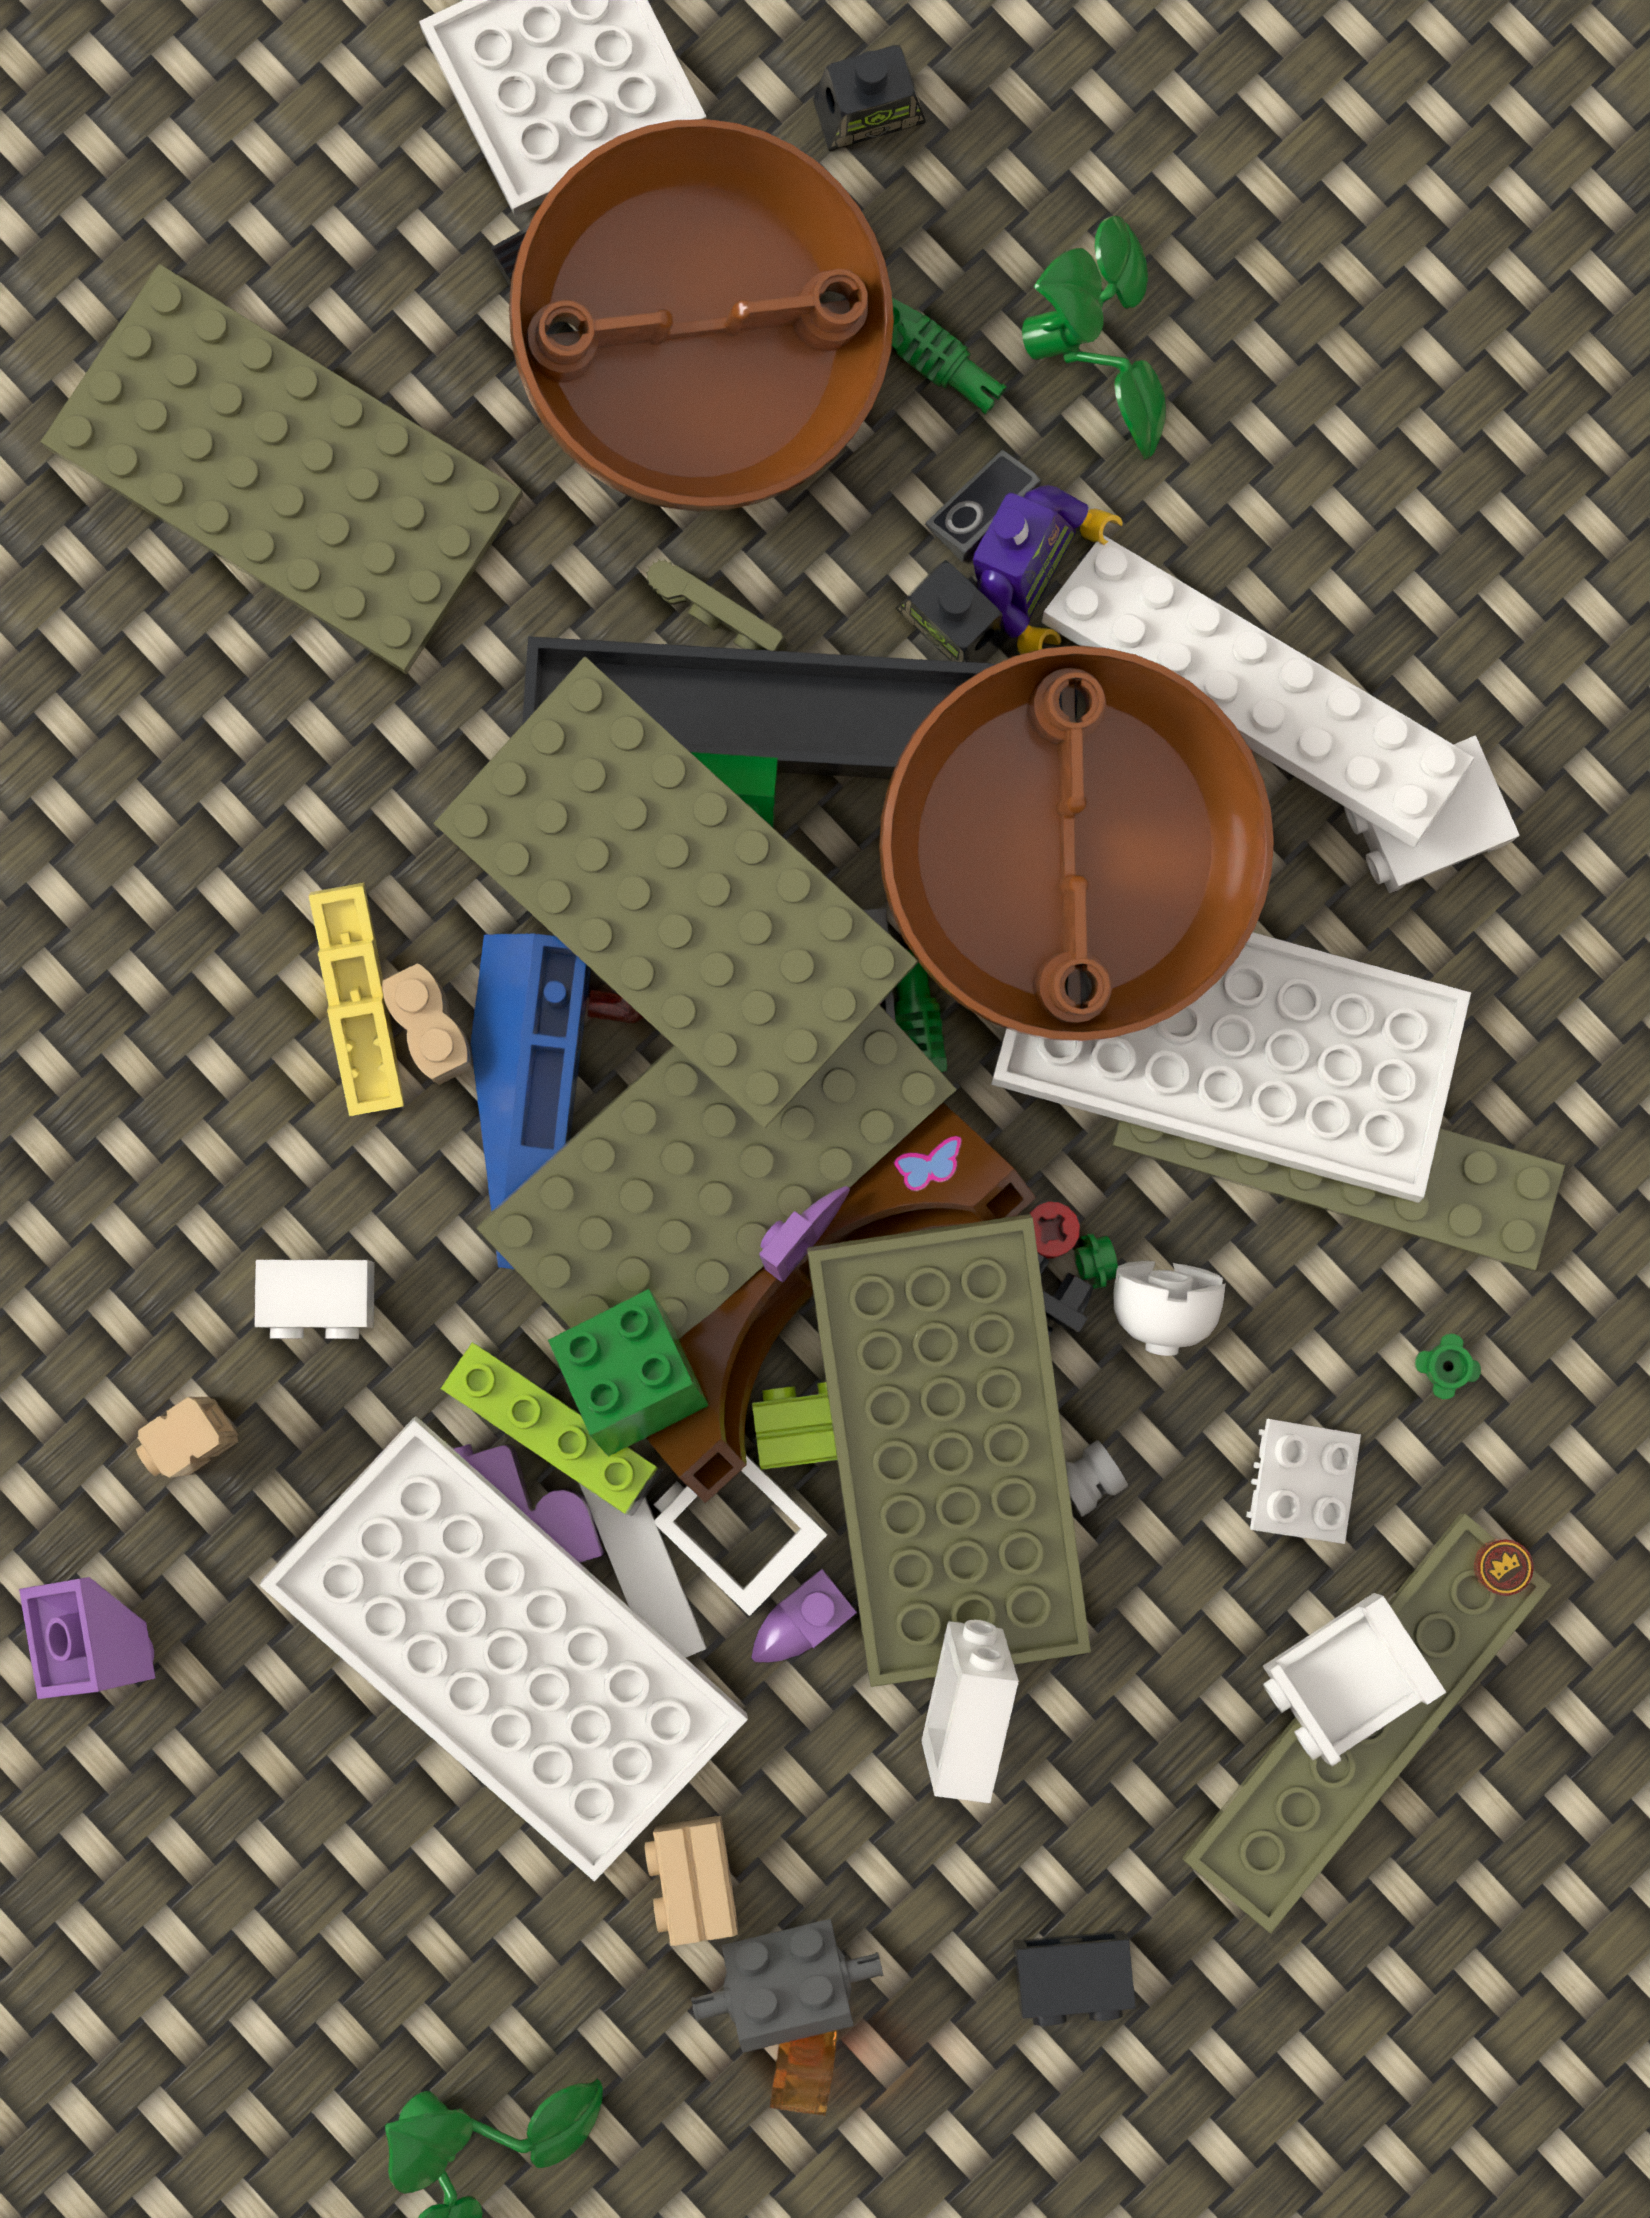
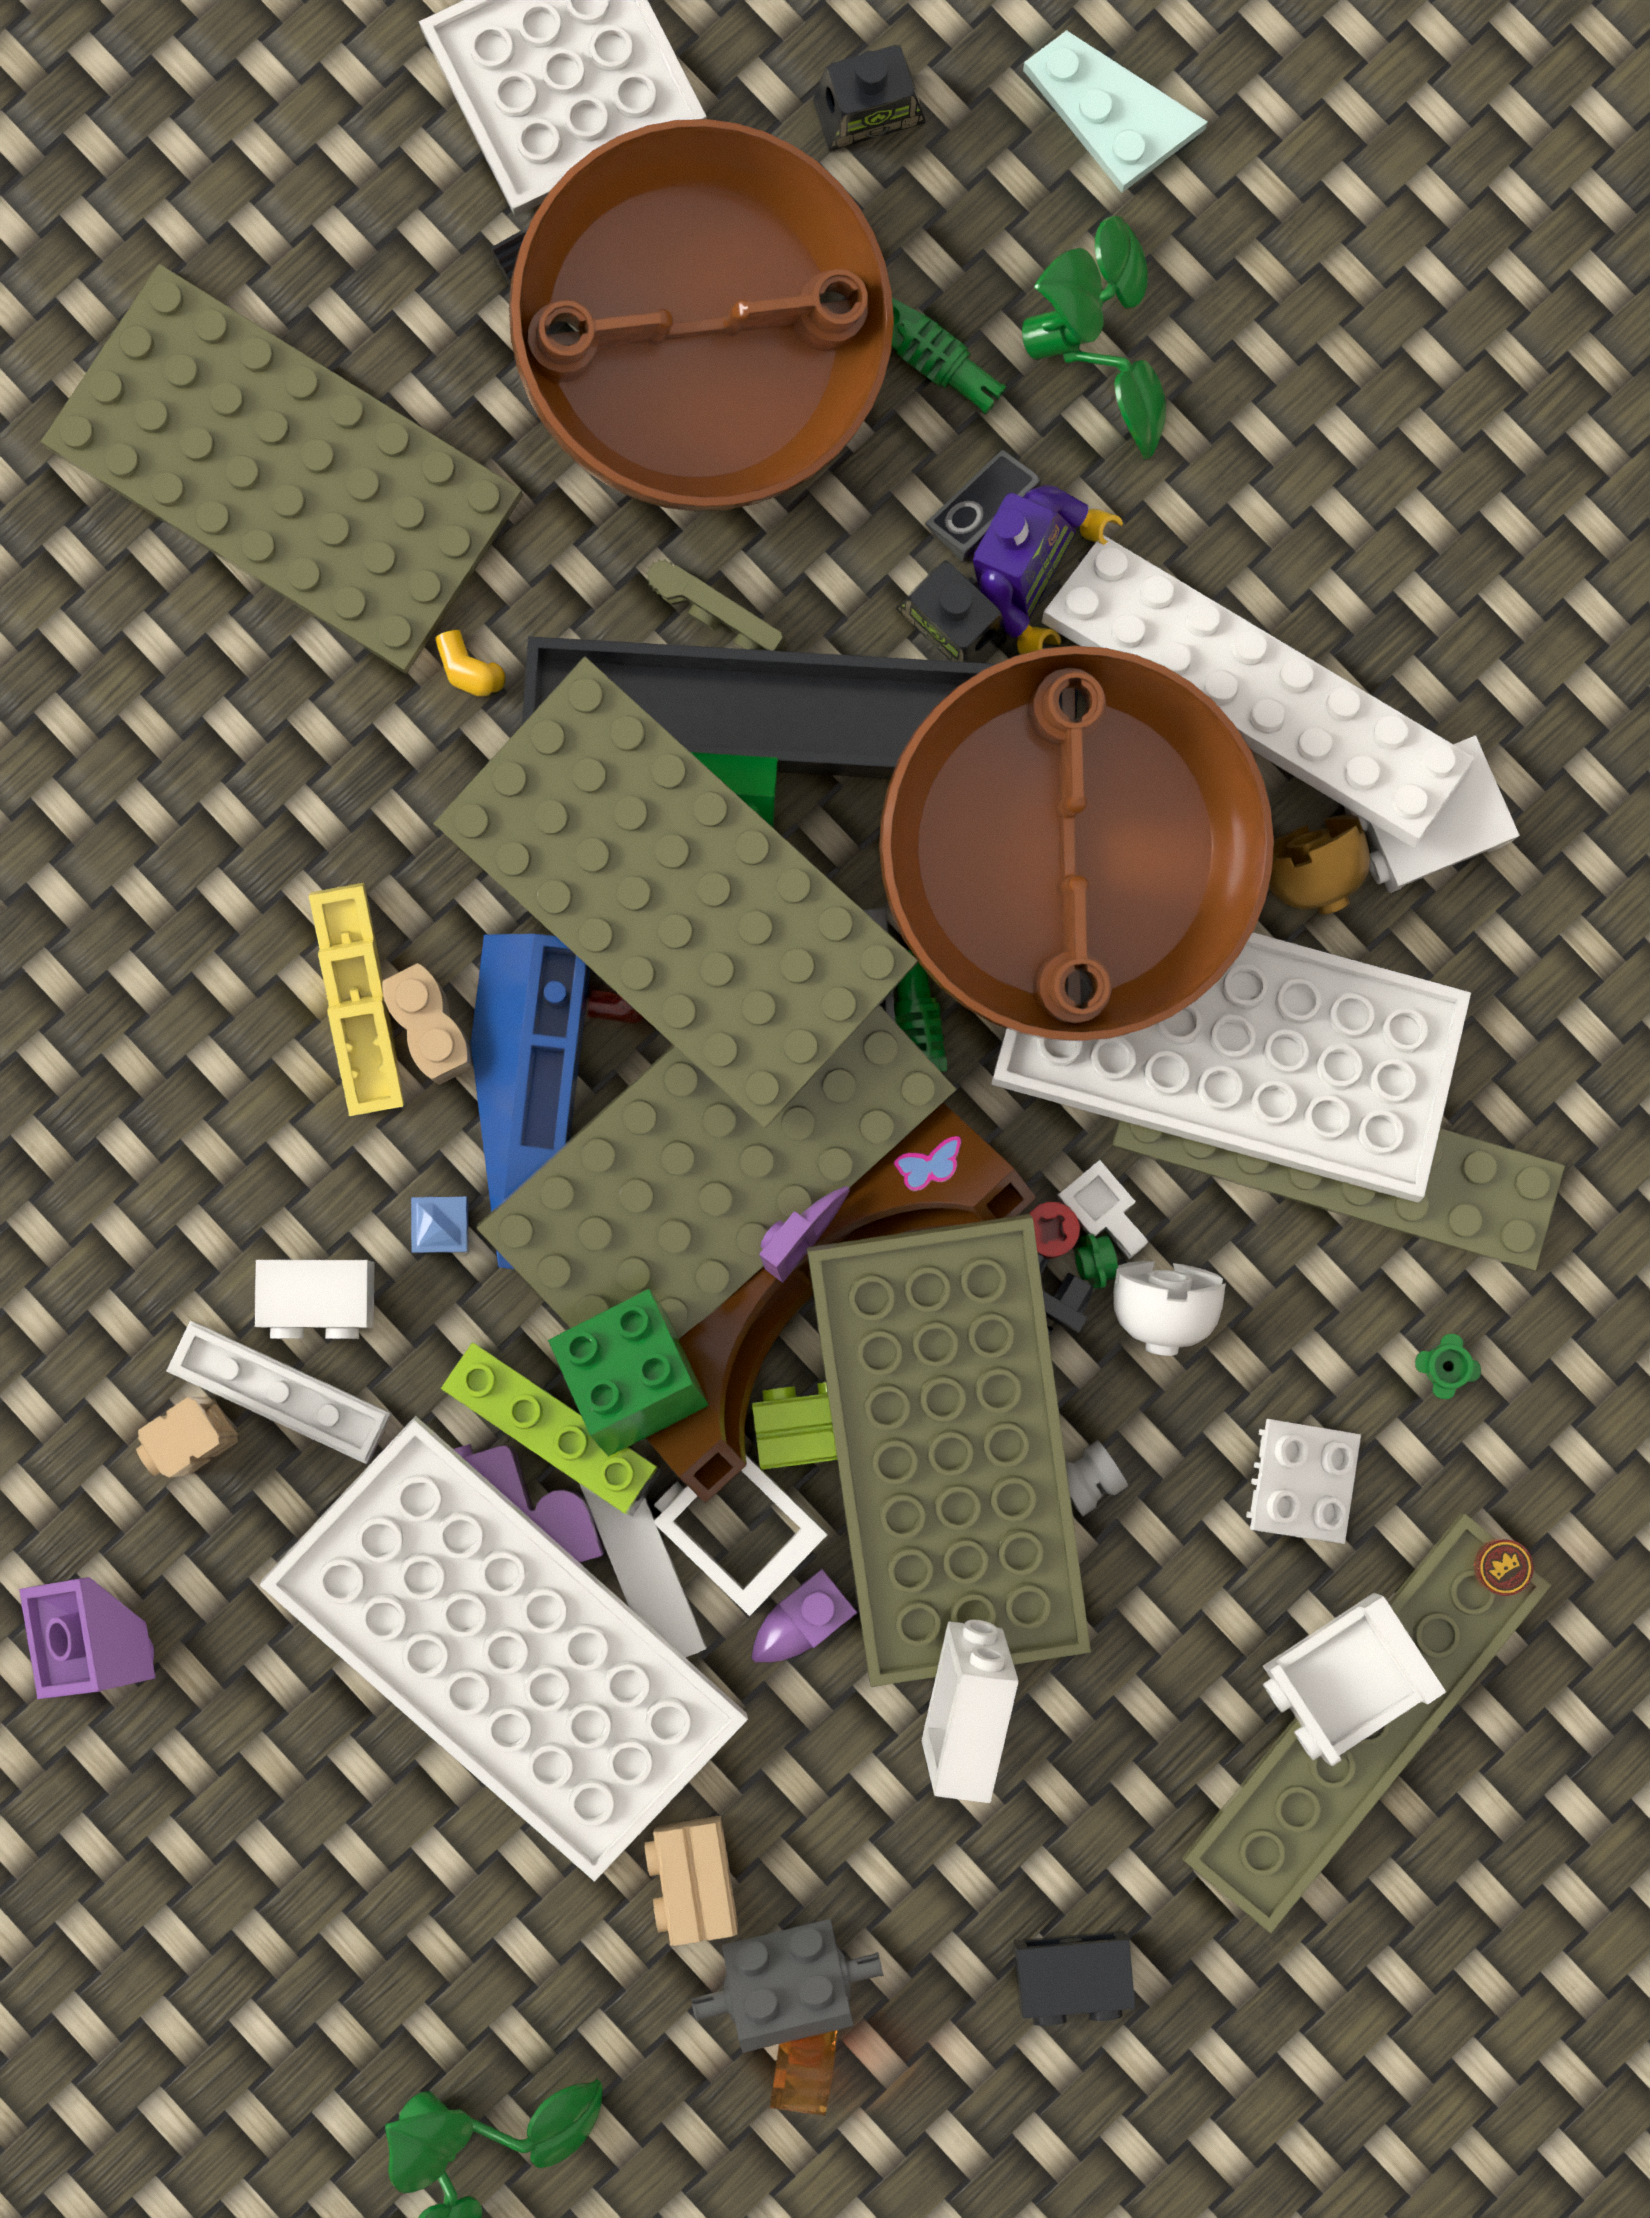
(279, 1392): none -> white tile
(439, 1225): none -> medium blue tile
(467, 672): none -> yellow arm
(1101, 1205): none -> white plate
(1110, 109): none -> light aqua wing
(1320, 865): none -> pearl gold cylinder

